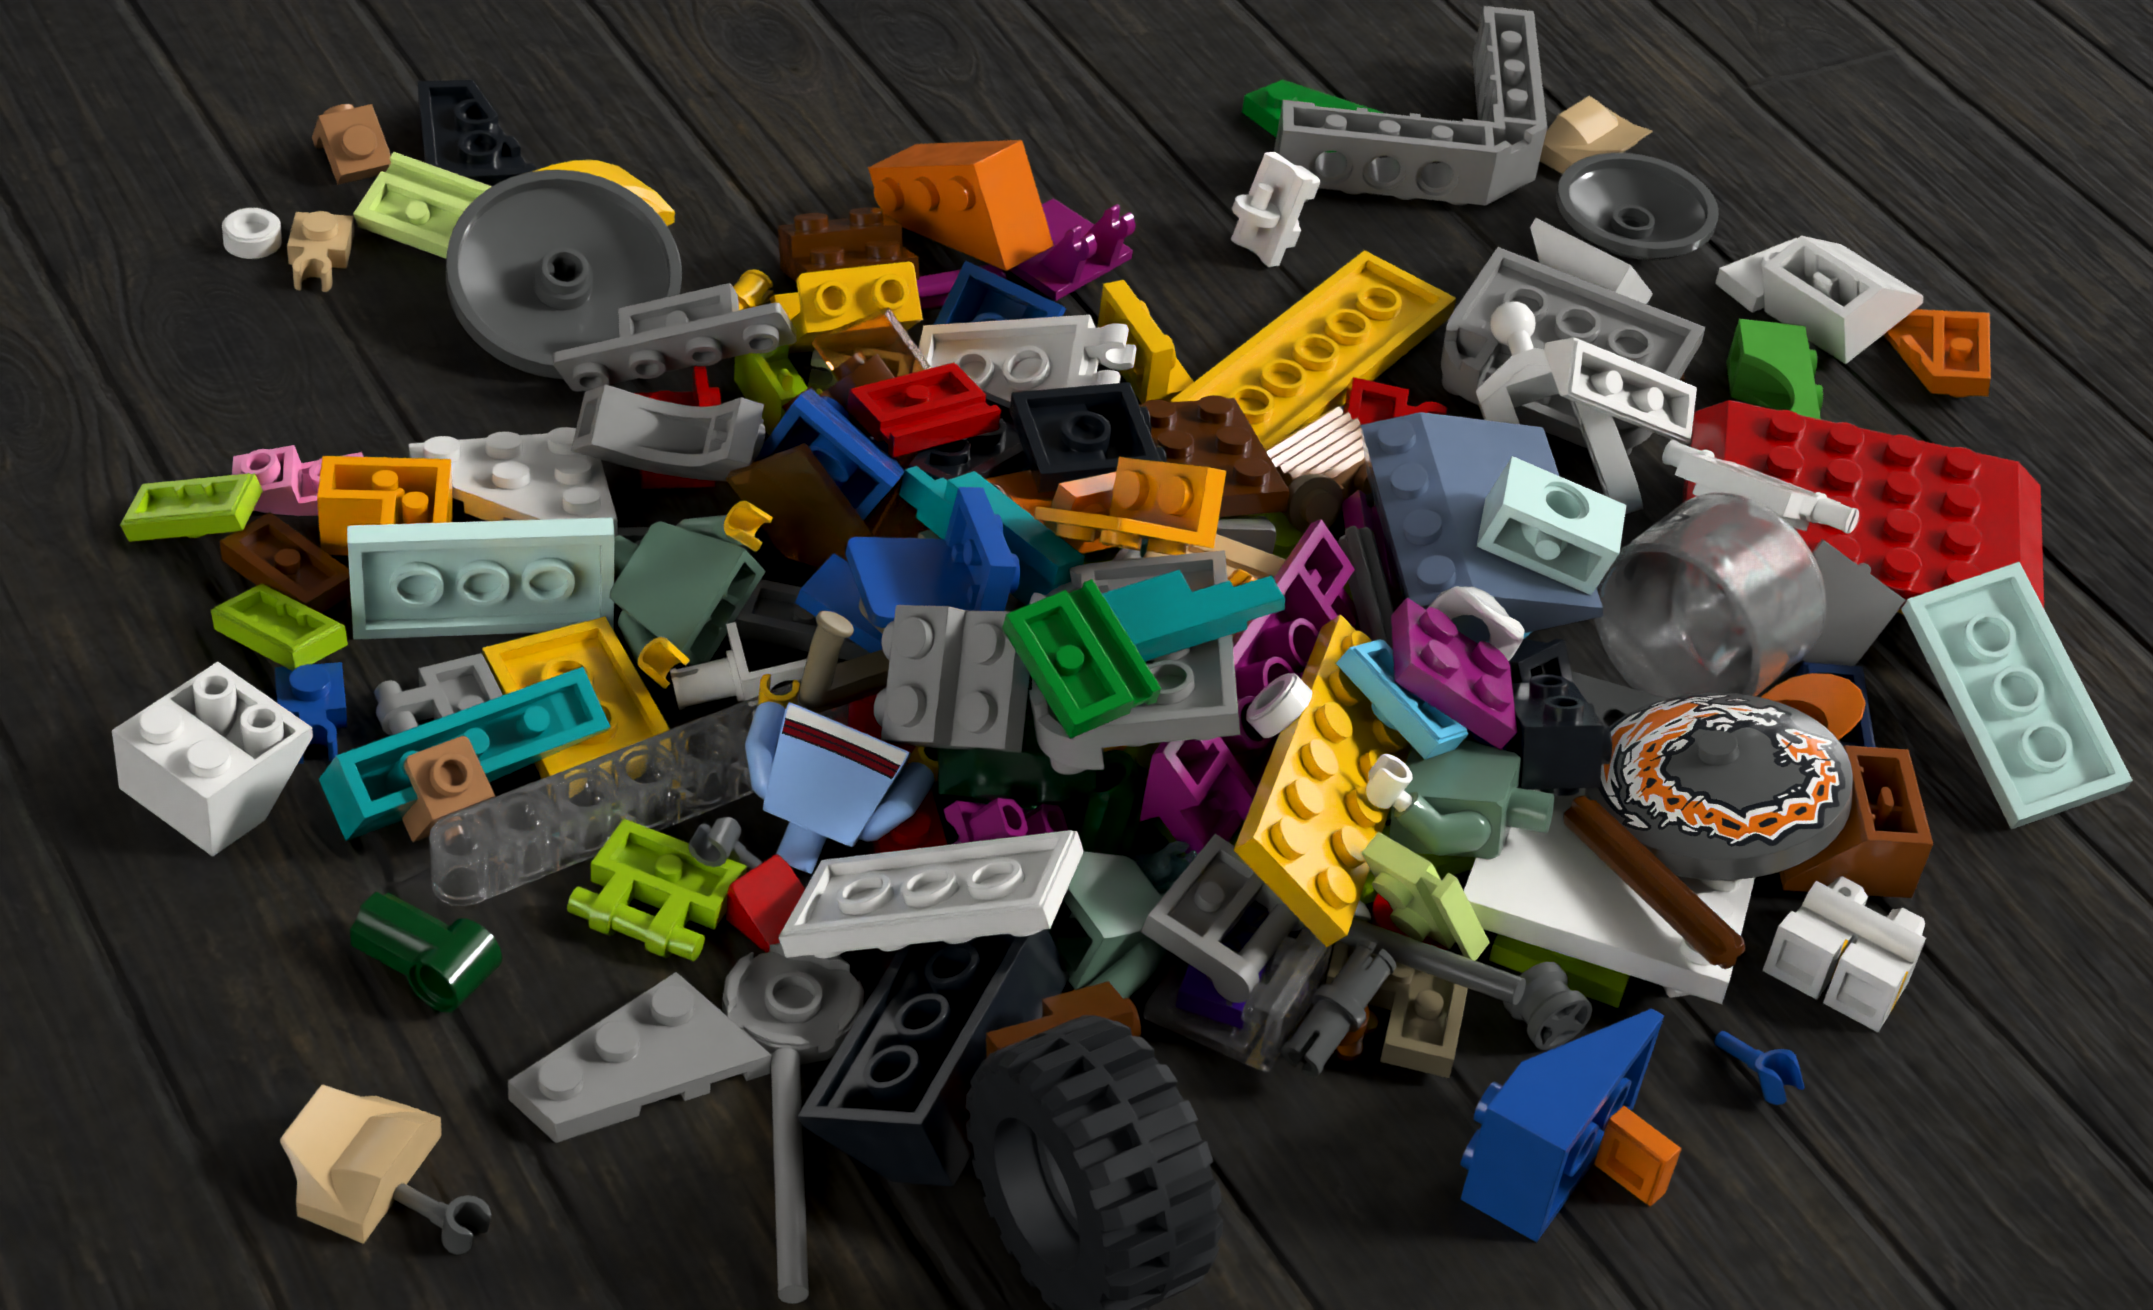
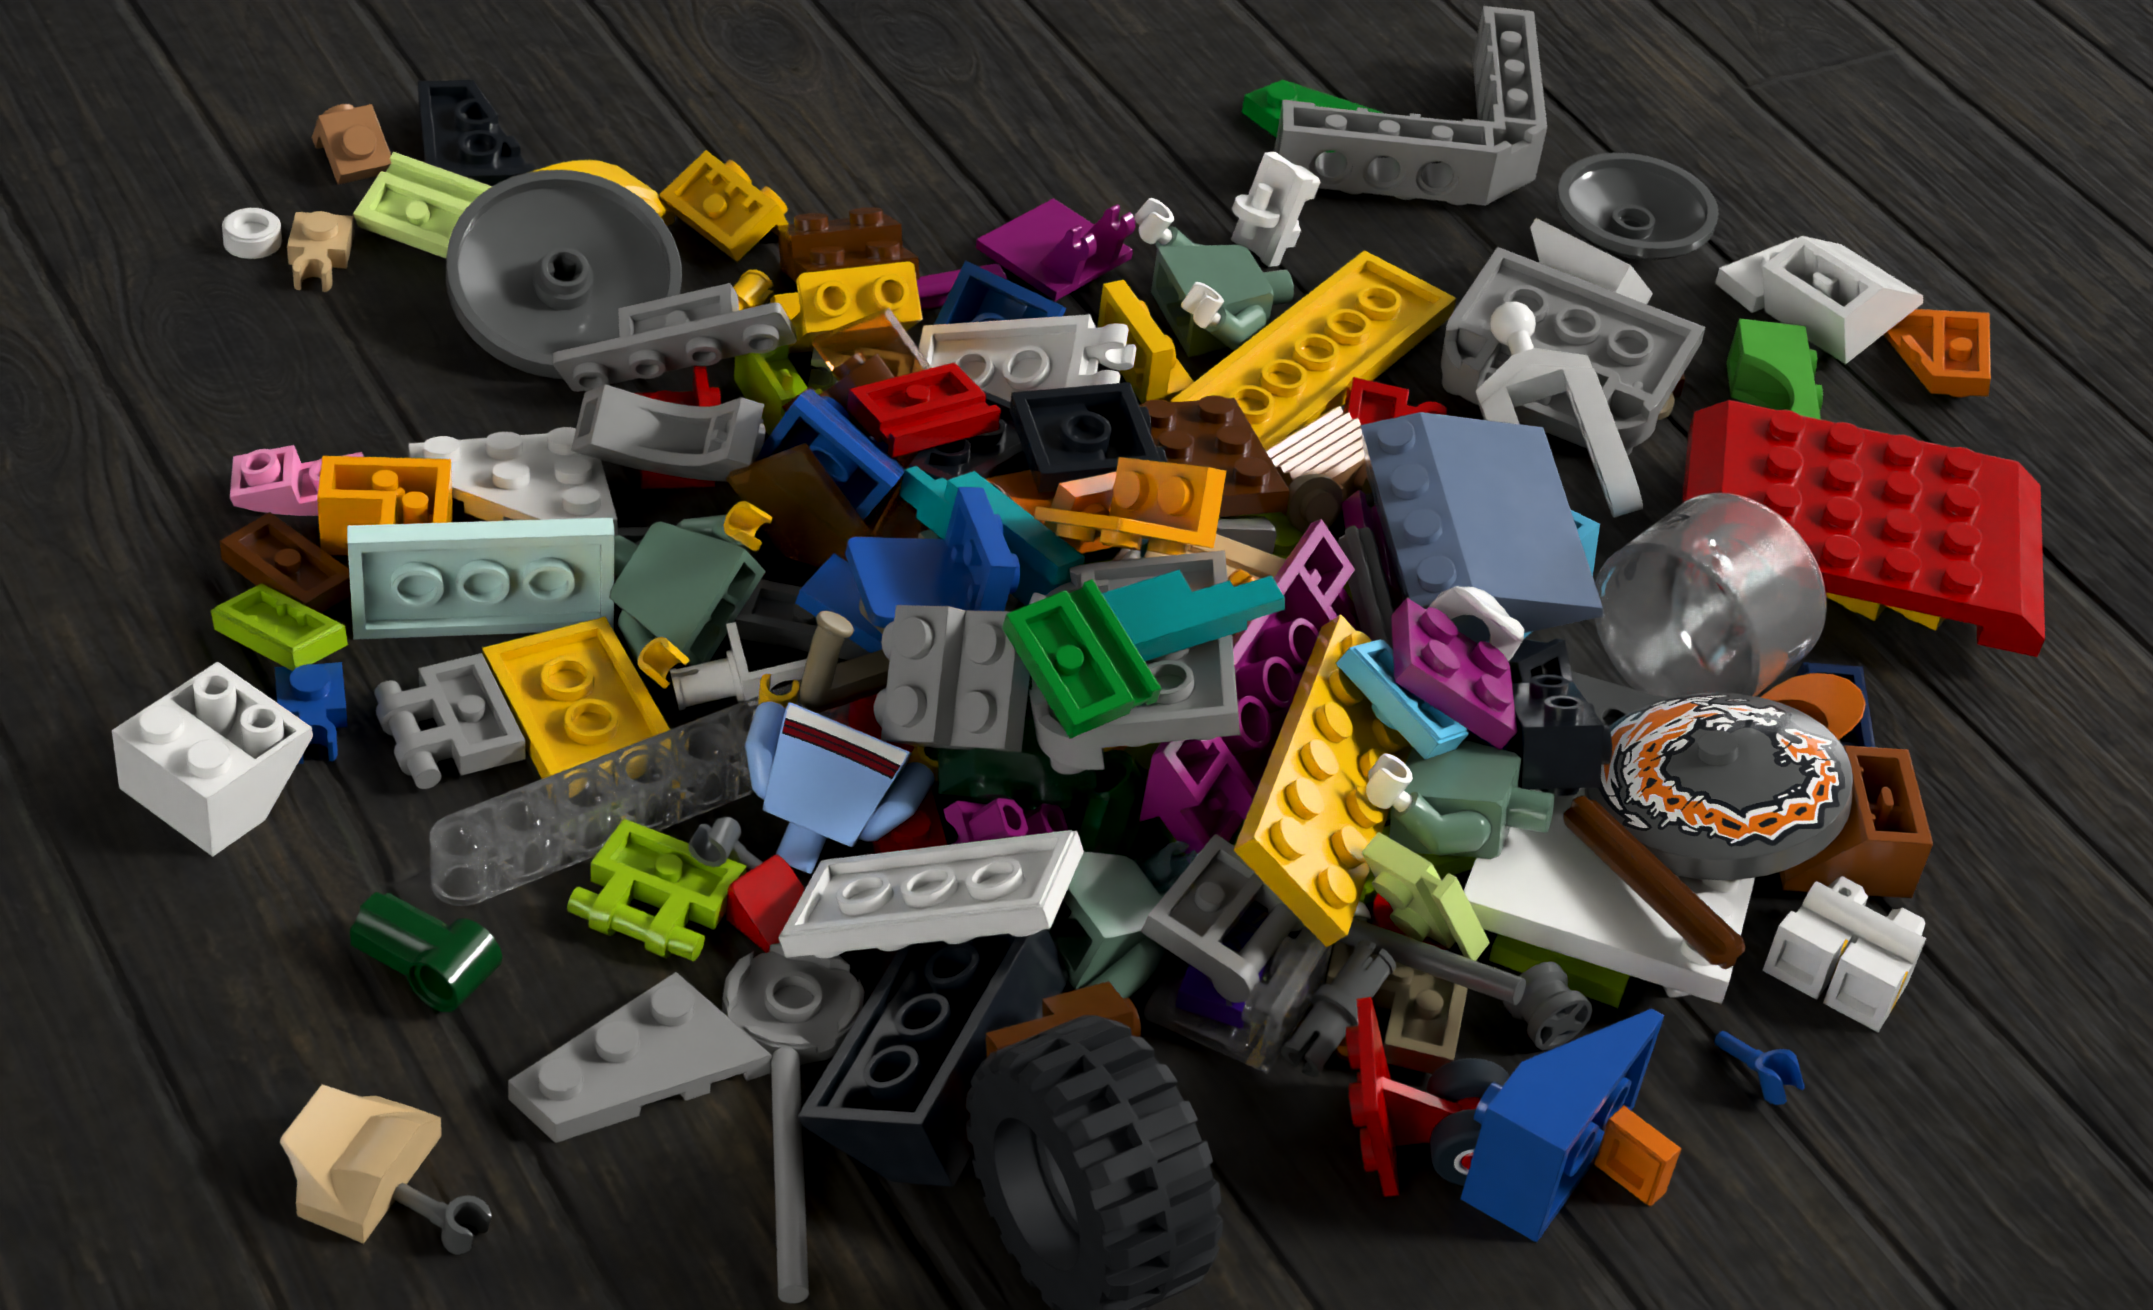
(191, 507): lime plate -> none
(445, 782): medium nougat bracket -> none
(507, 733): teal slope -> none
(724, 205): none -> yellow bracket
(966, 198): orange wedge -> none
(1208, 291): none -> sand green torso
(1278, 705): white tile -> none
(1409, 1116): none -> red plate
(1551, 525): light aqua brick -> none
(1587, 131): tan slope -> none
(1622, 388): white slope -> none
(1788, 500): white plate -> none
(1855, 611): light grey piece -> none
(2016, 695): light aqua plate -> none

